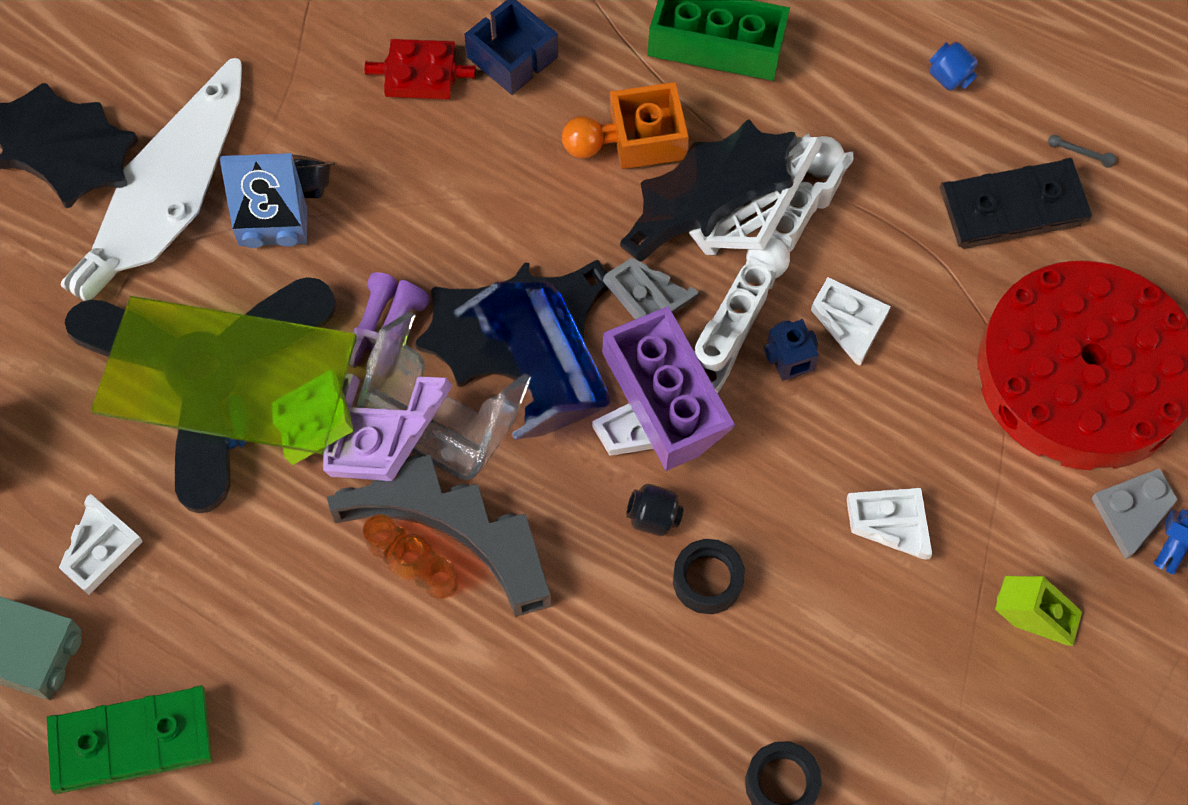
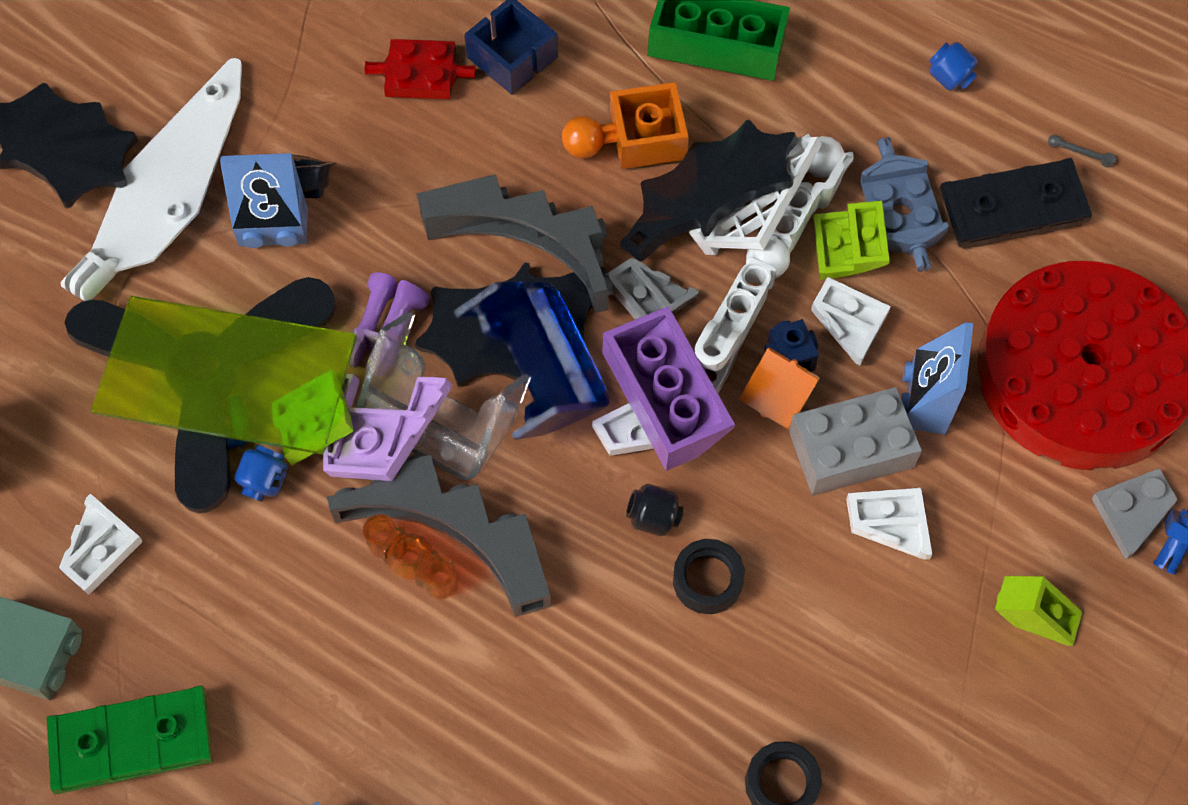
(261, 473): none -> blue head
(485, 208): none -> dark grey arch
(778, 388): none -> orange piece
(851, 240): none -> lime slope
(854, 441): none -> light grey brick
(905, 182): none -> sand blue plate
(937, 380): none -> medium blue slope

